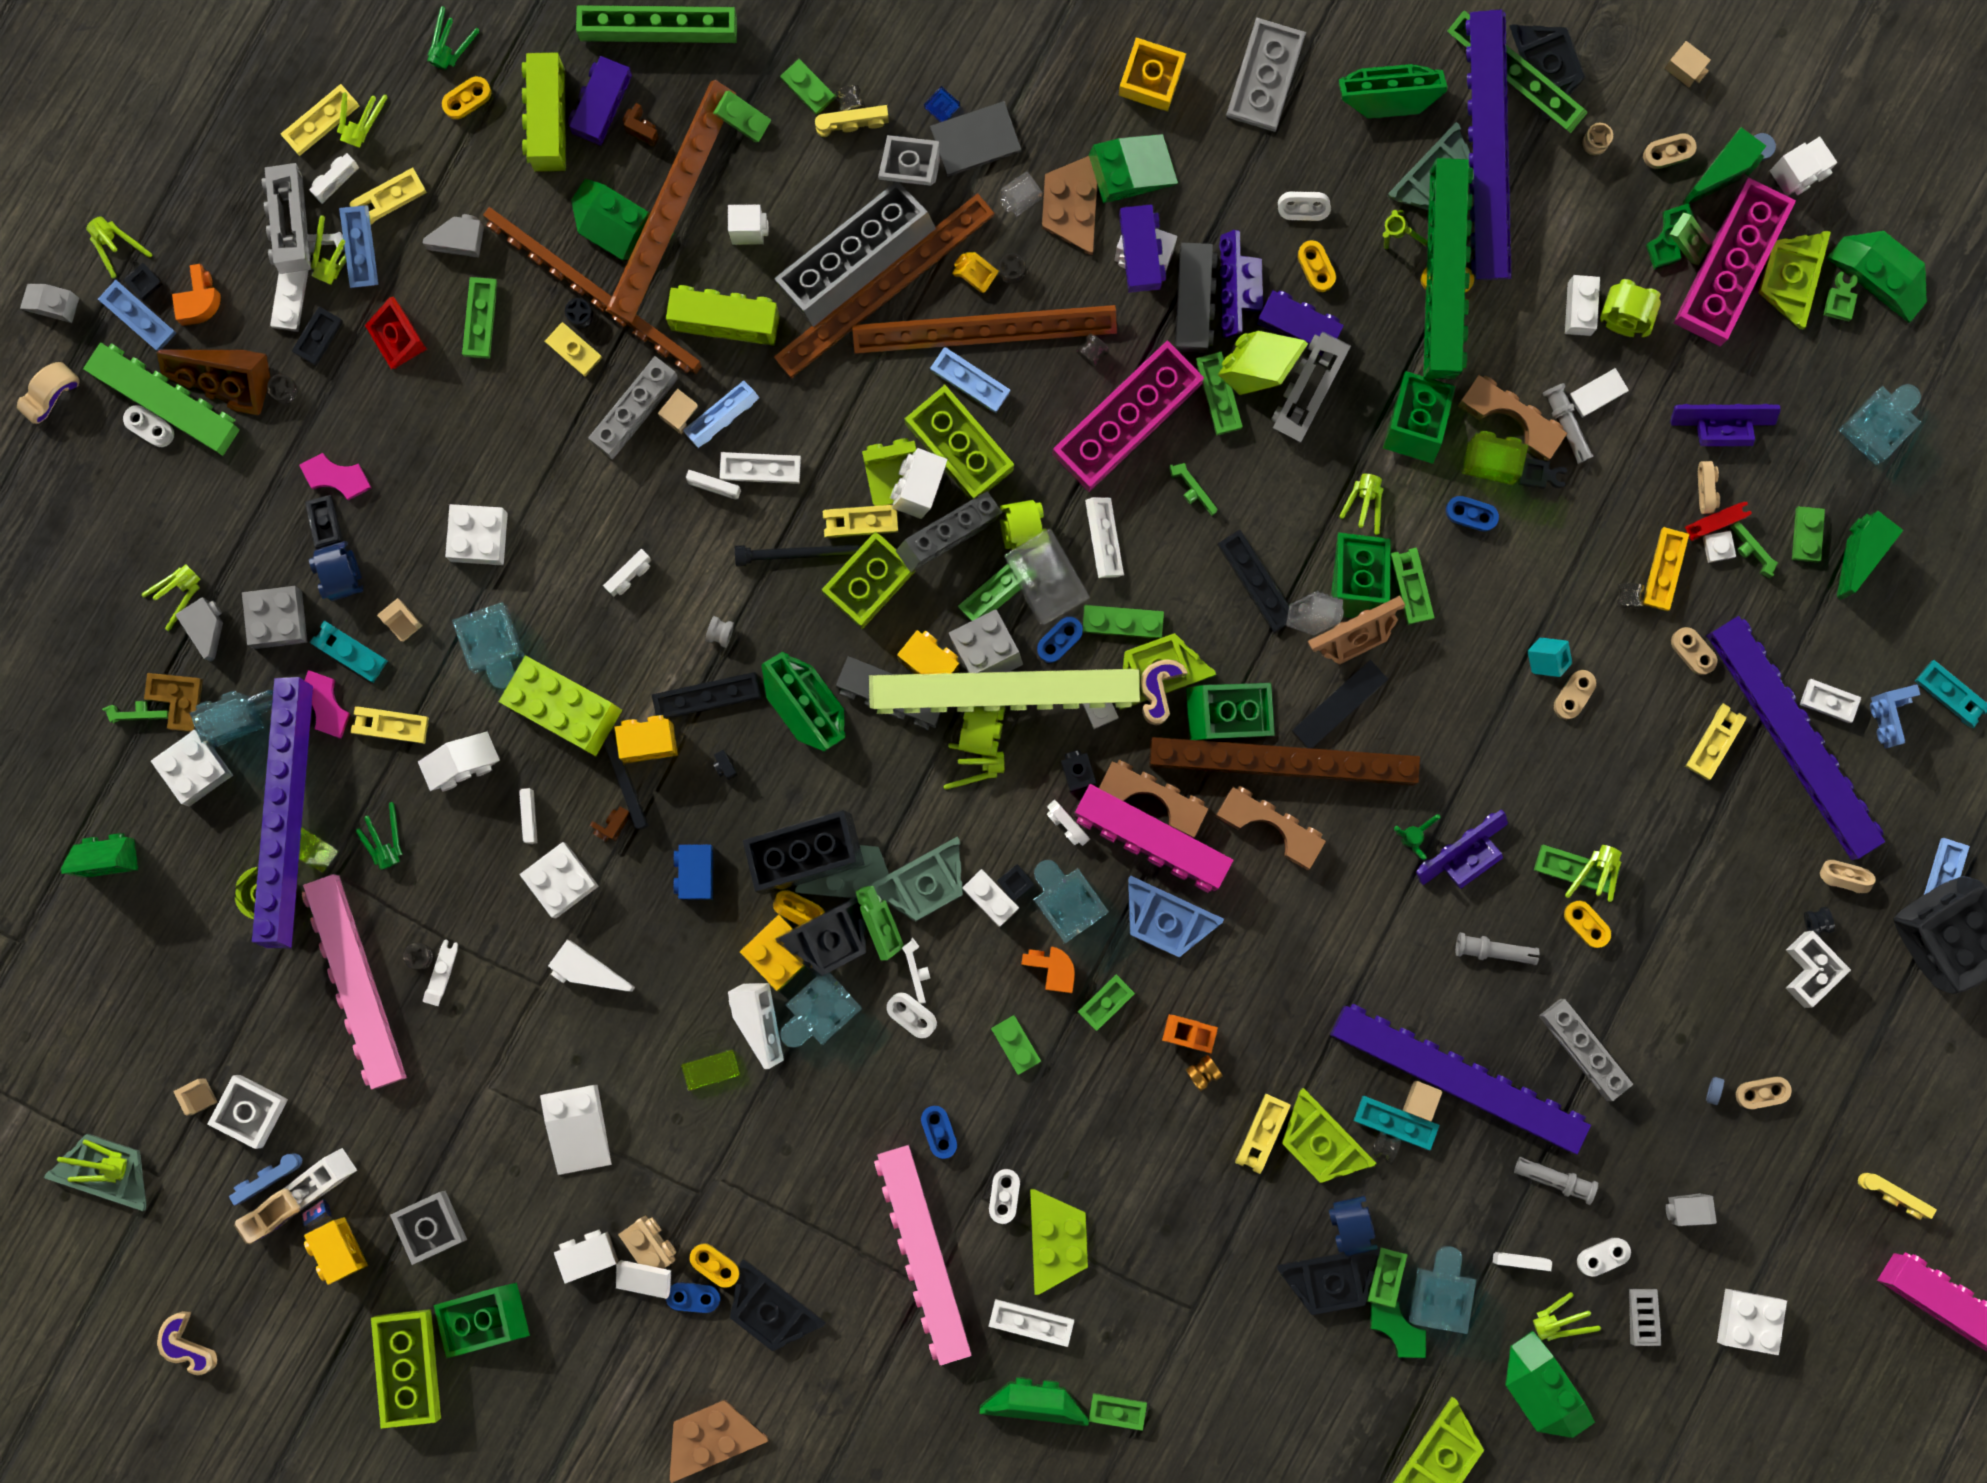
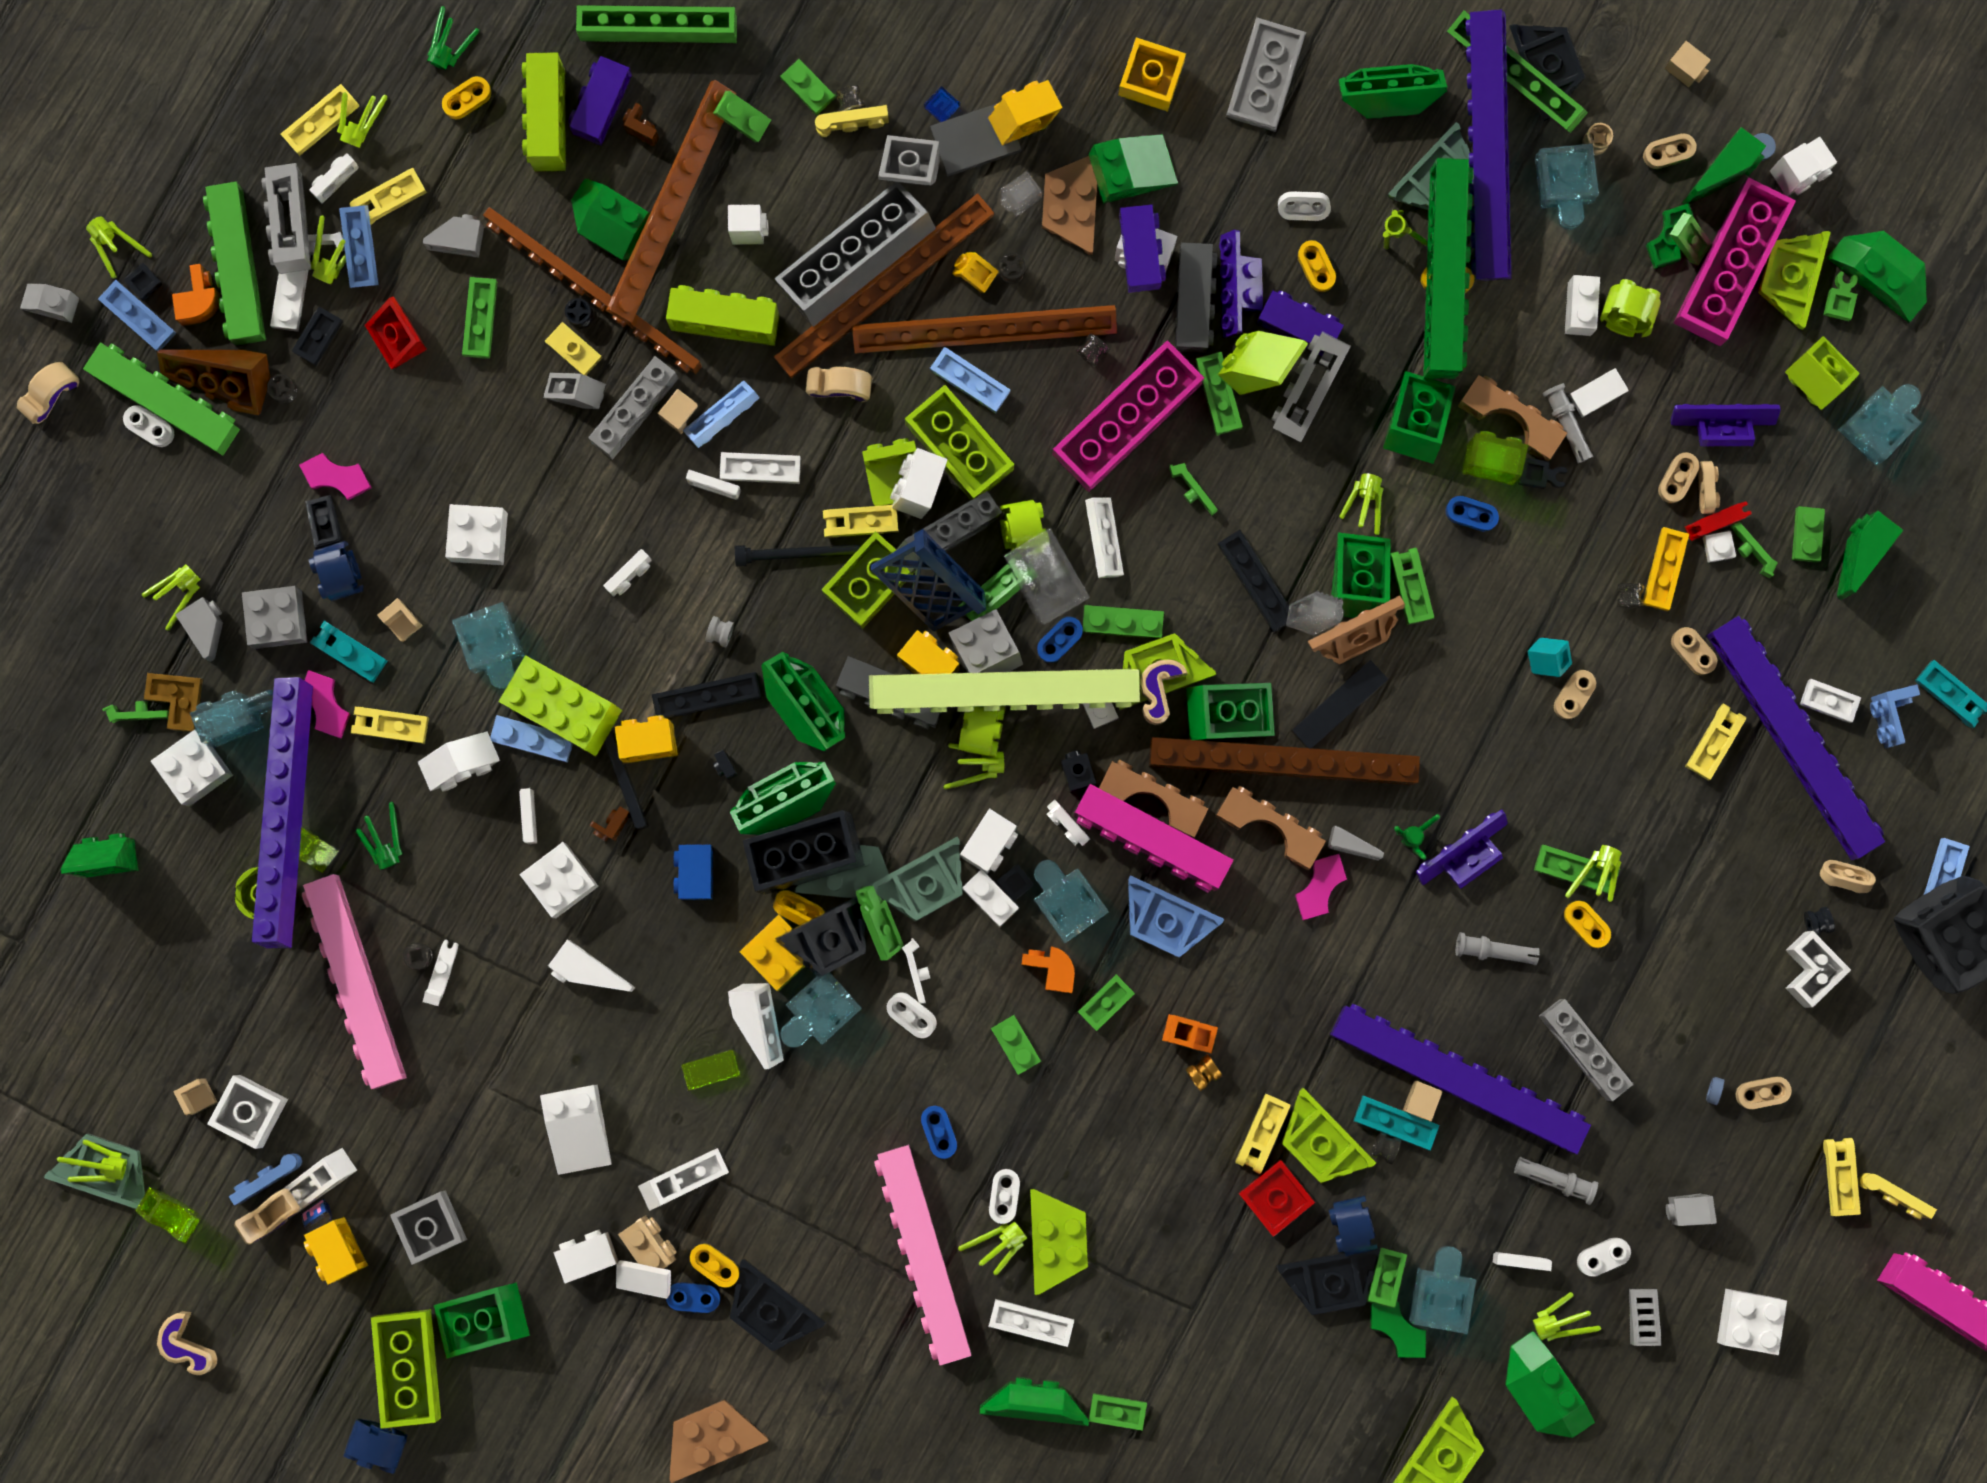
(168, 1213): none -> clear neon green brick
(235, 263): none -> bright green brick
(375, 1446): none -> dark blue brick
(530, 739): none -> light blue plate
(575, 390): none -> light grey slope
(683, 1179): none -> white slope
(783, 798): none -> green wedge
(839, 383): none -> tan animal
(949, 574): none -> dark blue fence
(988, 842): none -> white brick
(1011, 1237): none -> lime plant
(1024, 111): none -> yellow brick
(1276, 1198): none -> red plate
(1326, 875): none -> dark pink tile
(1348, 843): none -> light grey slope
(1563, 181): none -> clear light blue brick
(1677, 478): none -> tan plate
(1821, 373): none -> lime slope
(1842, 1177): none -> light yellow plate

